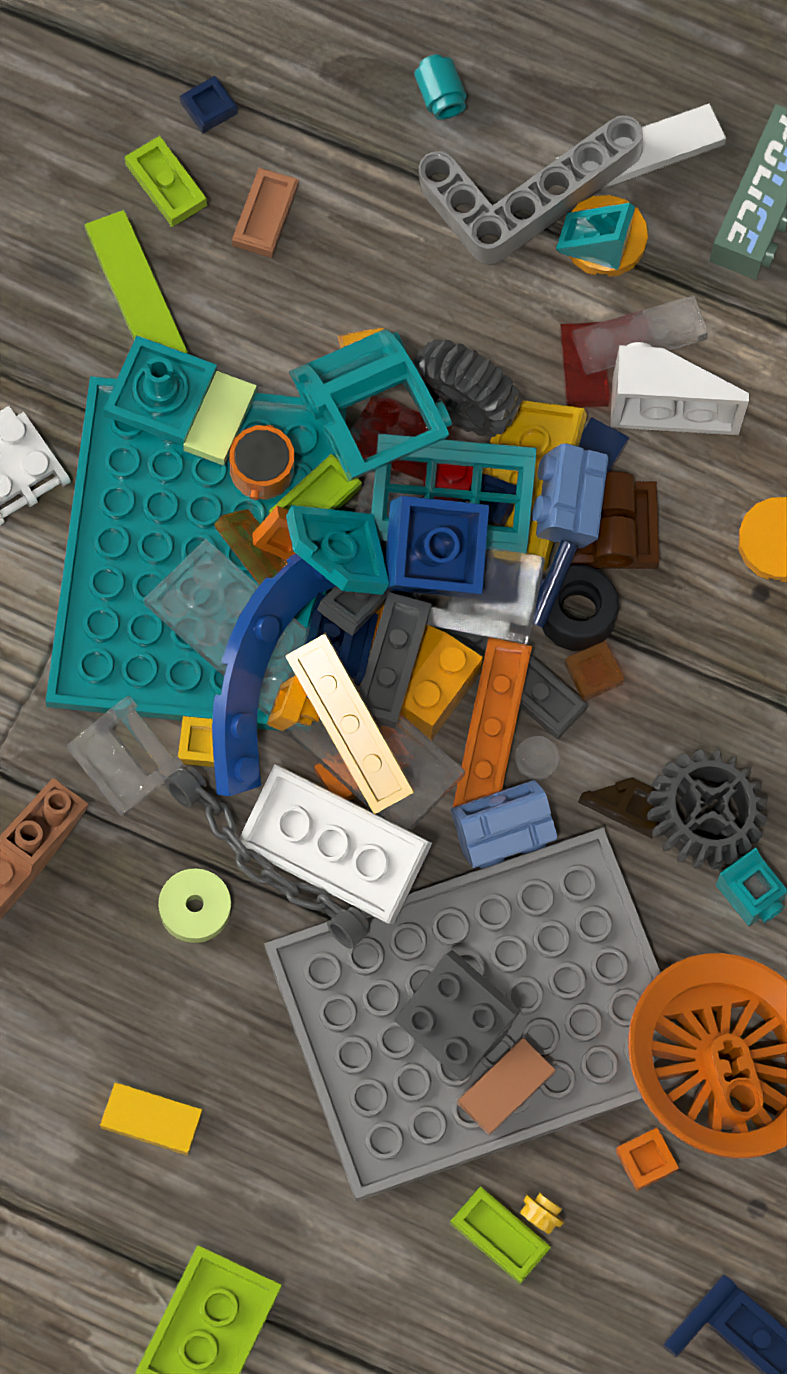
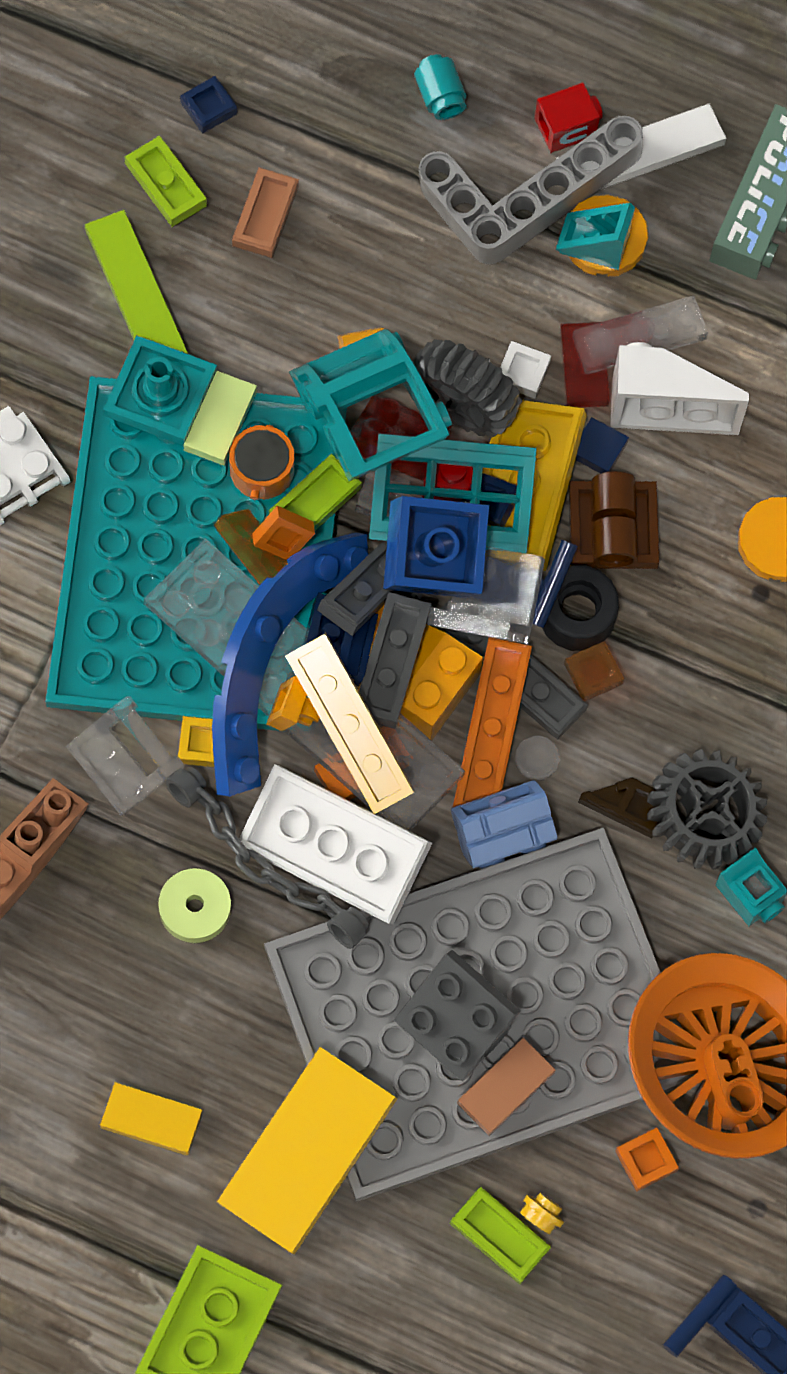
(307, 1150): none -> yellow tile
(340, 547): teal plate -> none
(525, 368): none -> white plate
(567, 116): none -> red brick
(570, 495): medium blue brick -> none

